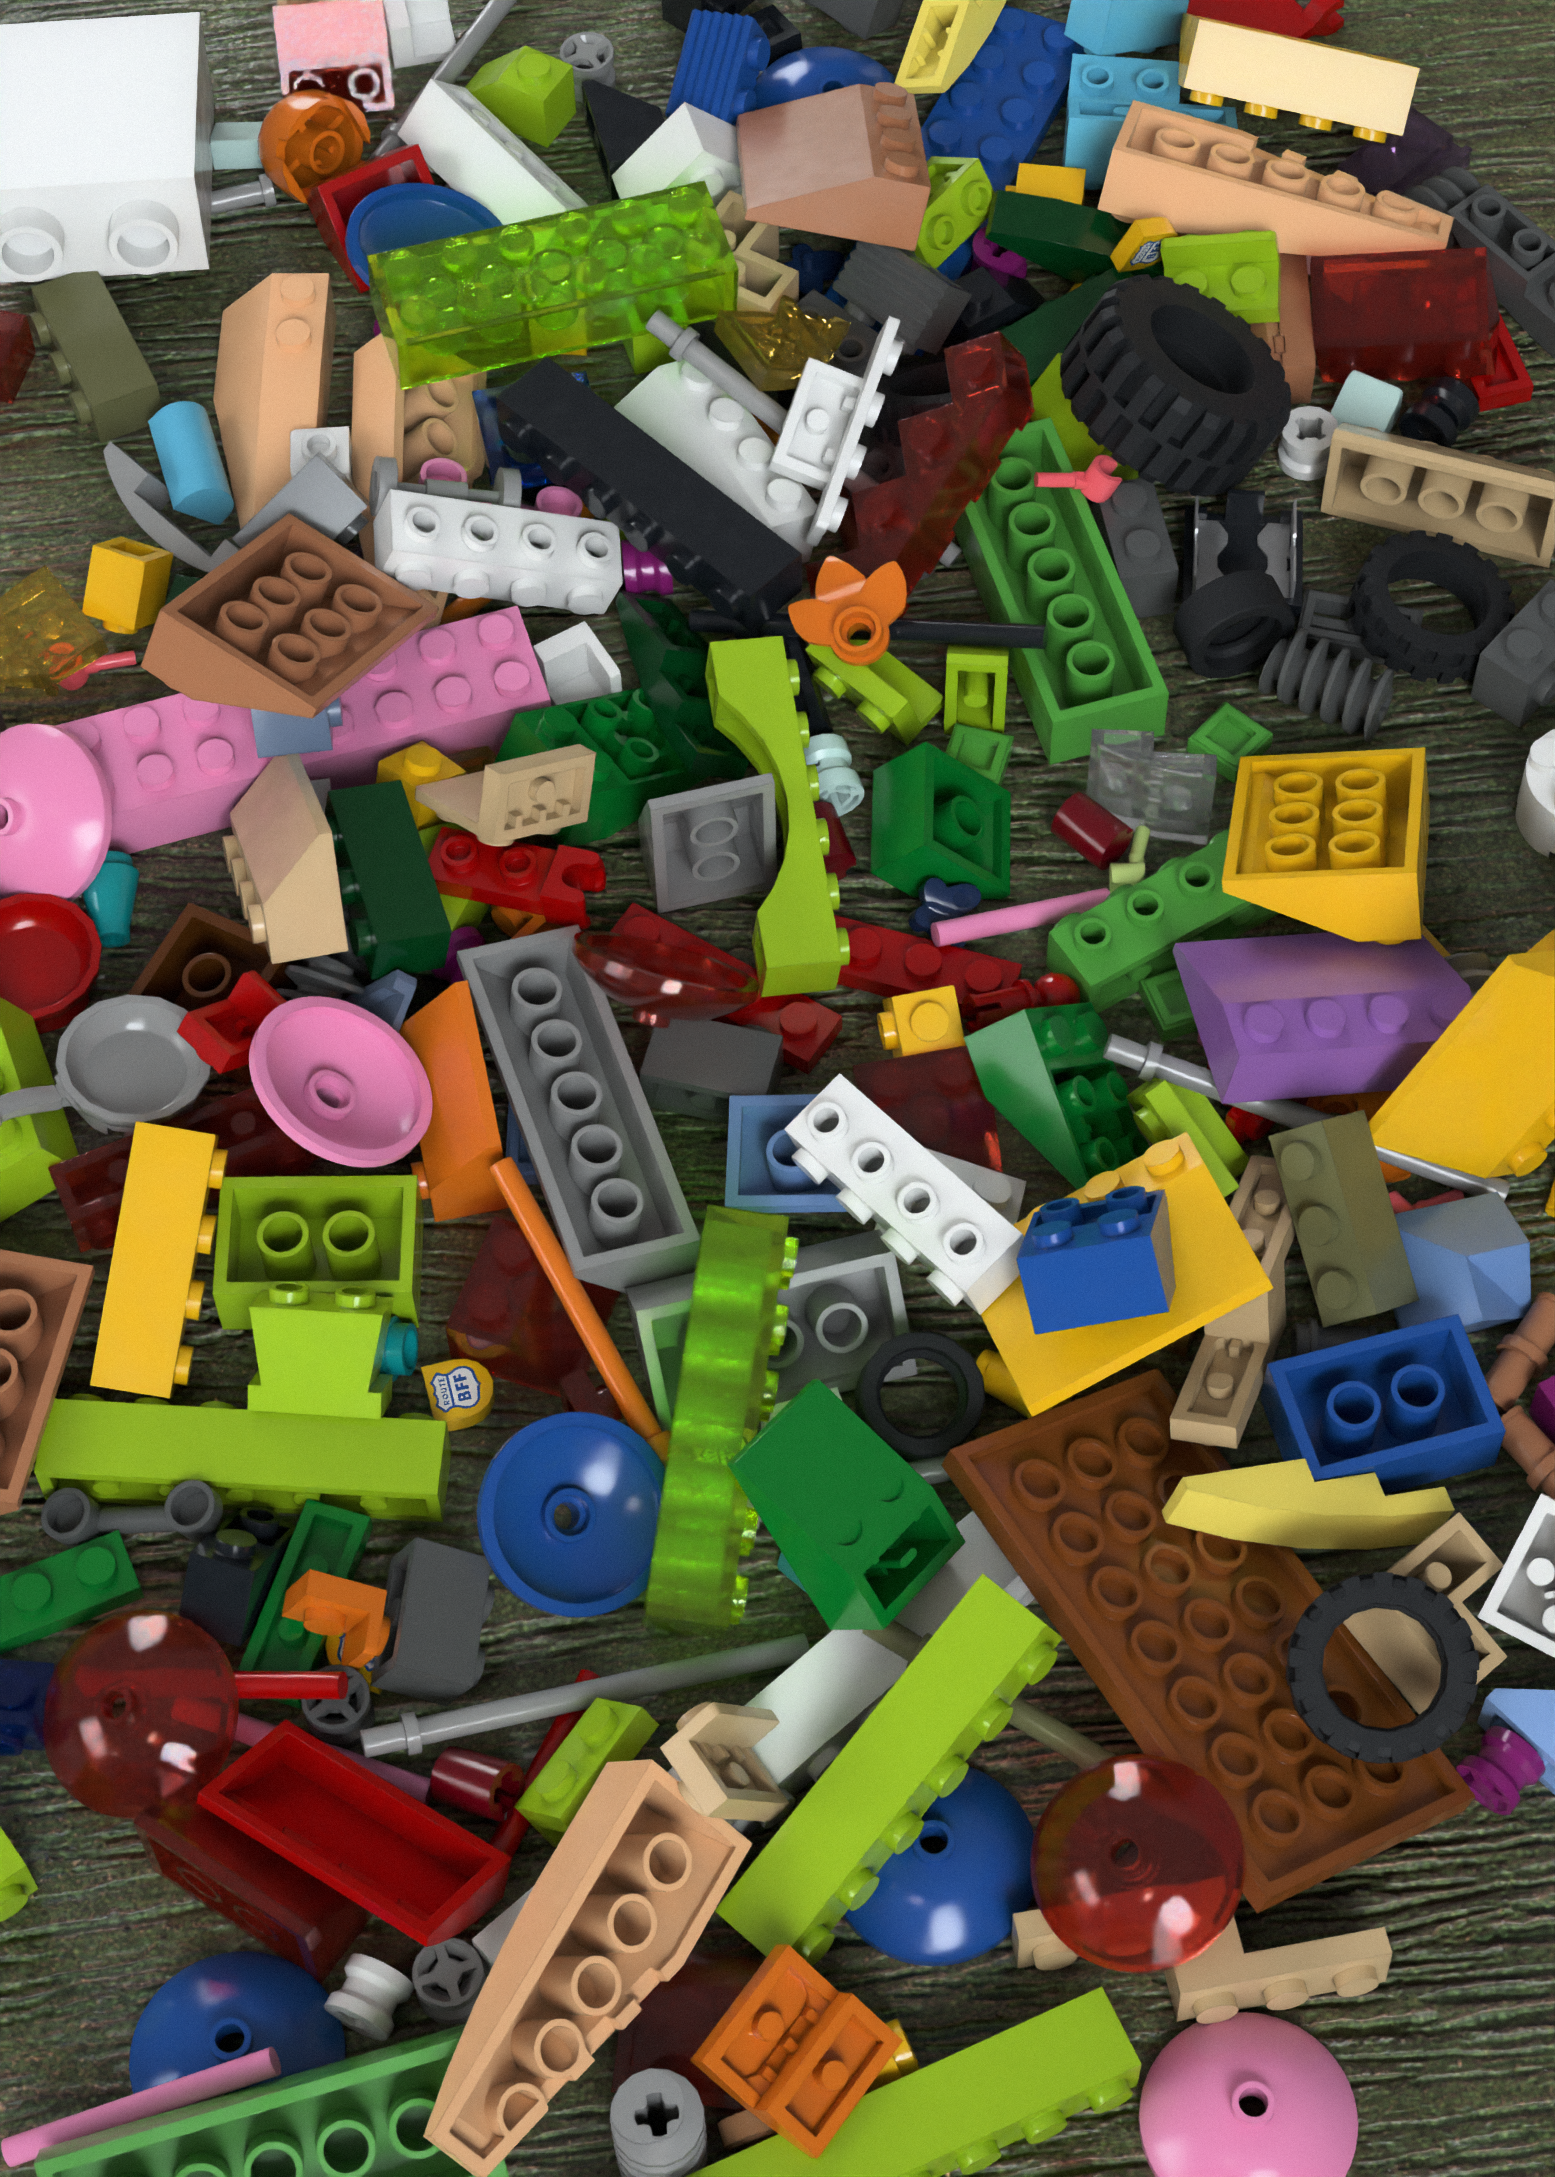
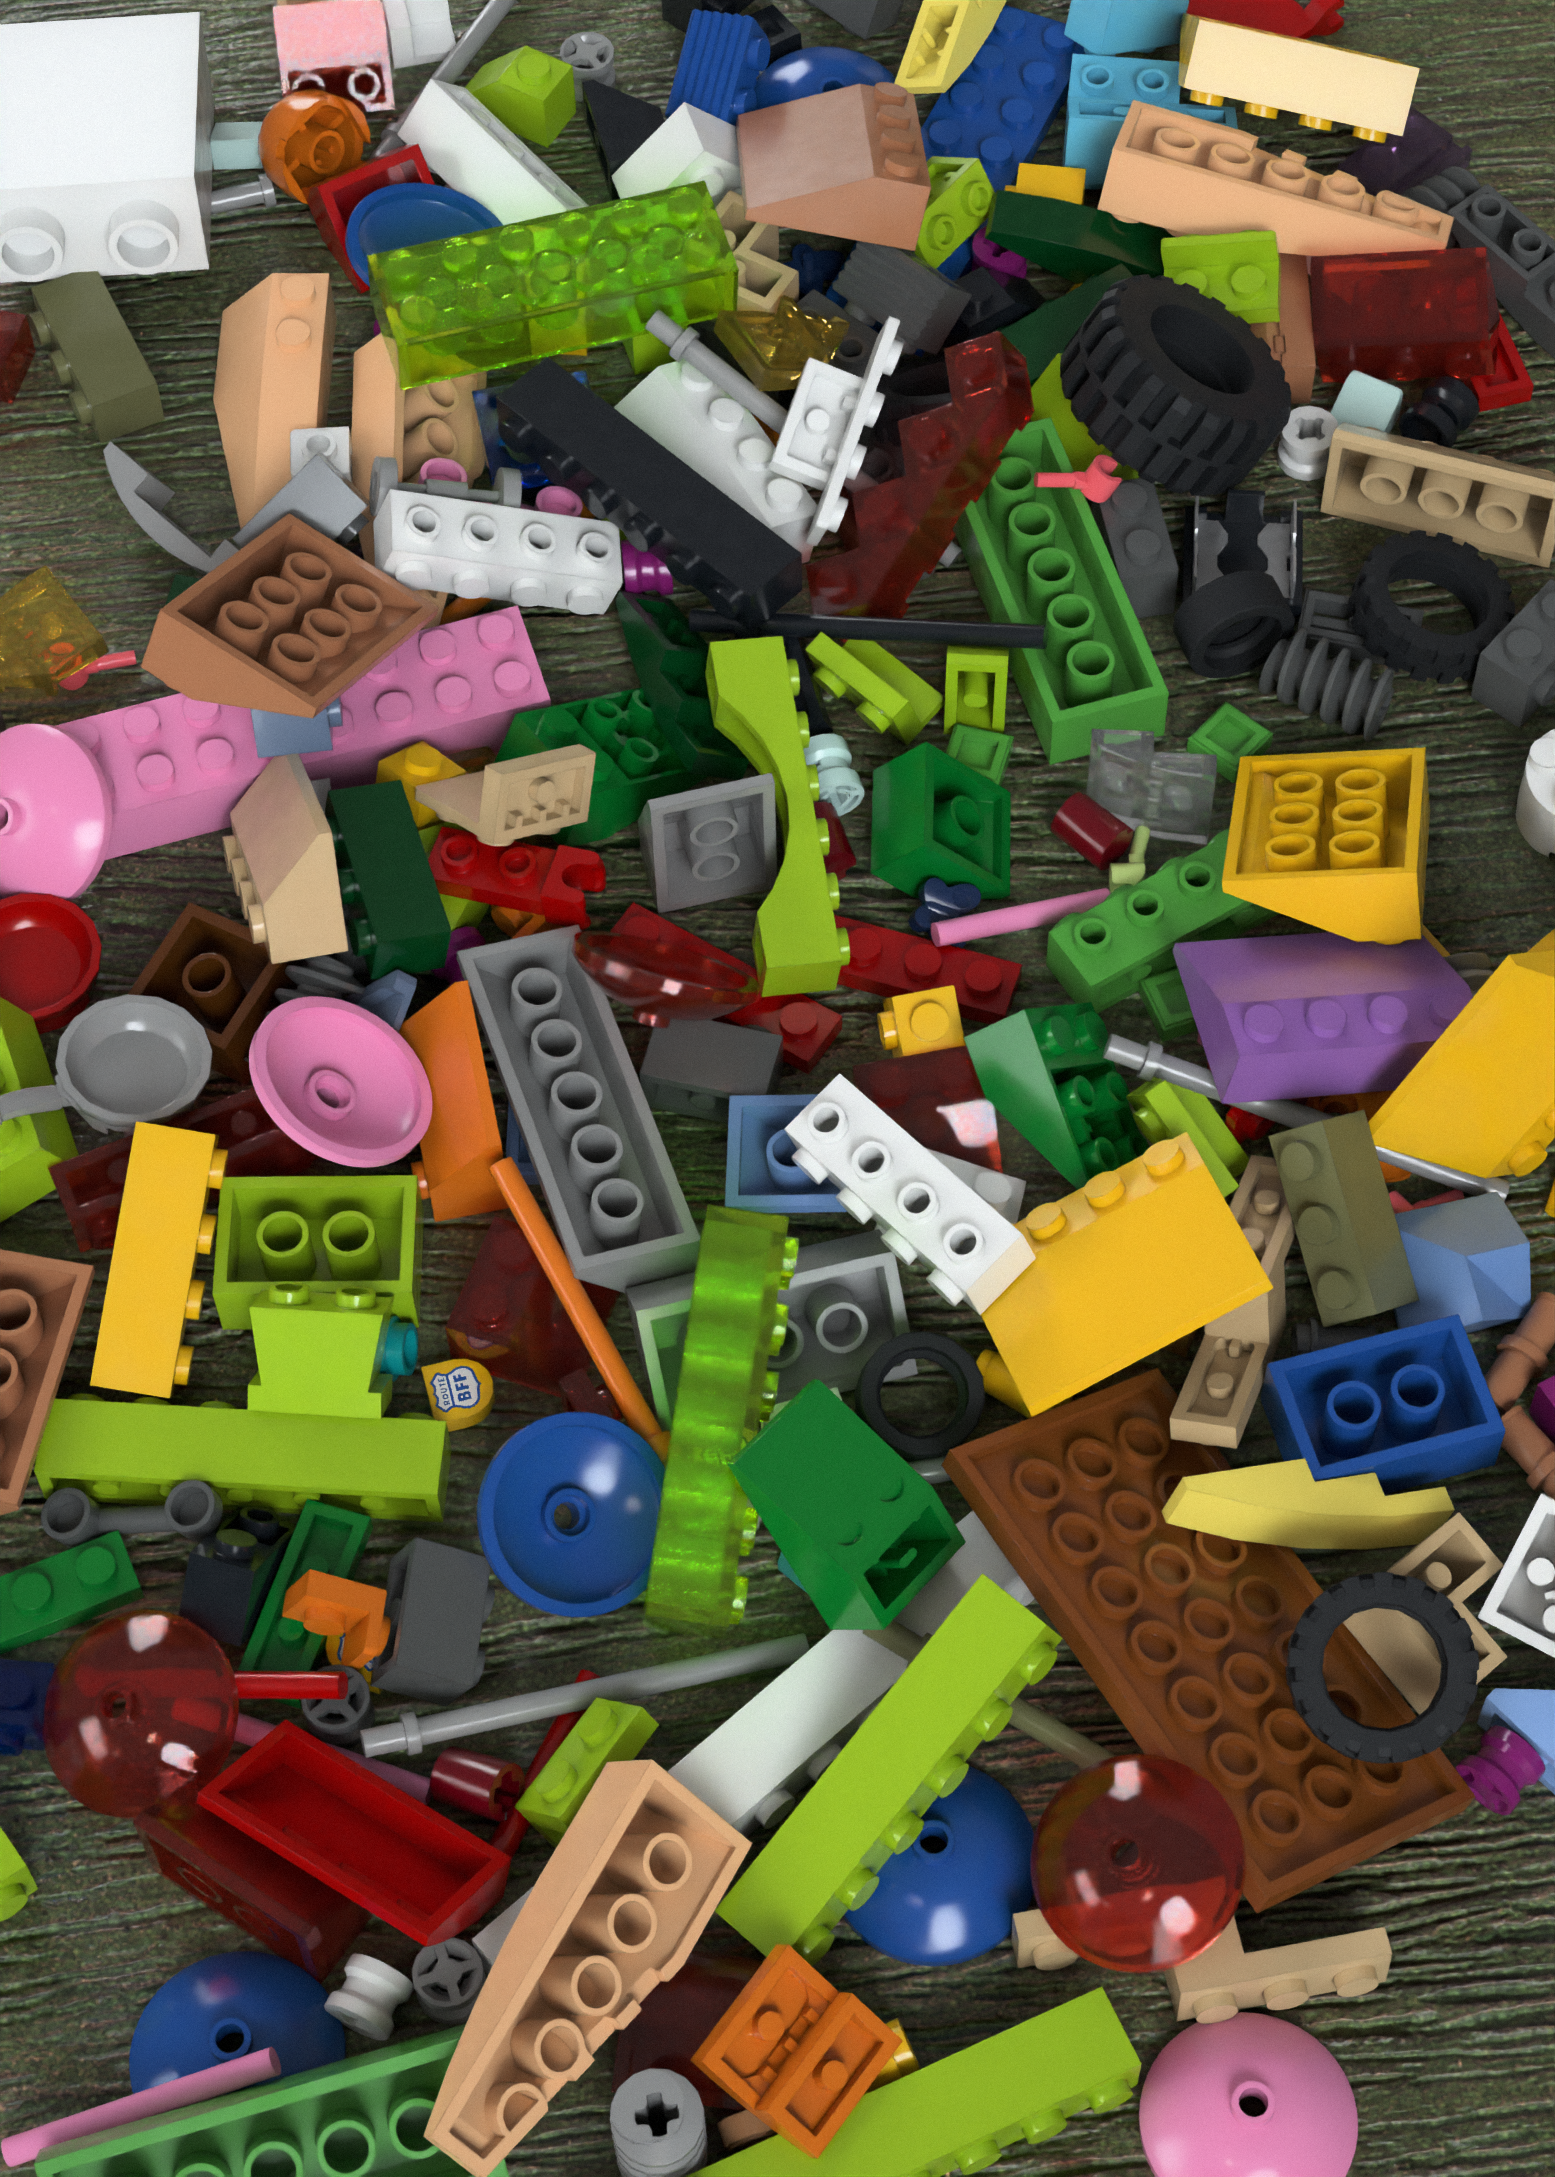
(112, 899): teal cone -> none
(126, 584): yellow brick -> none
(191, 462): medium azure brick -> none
(226, 1028): red bracket -> none
(576, 666): white panel -> none
(718, 1763): tan bracket -> none
(850, 604): orange plate -> none
(994, 1006): red pin -> none
(1098, 1260): blue slope -> none
(1142, 244): yellow tile -> none

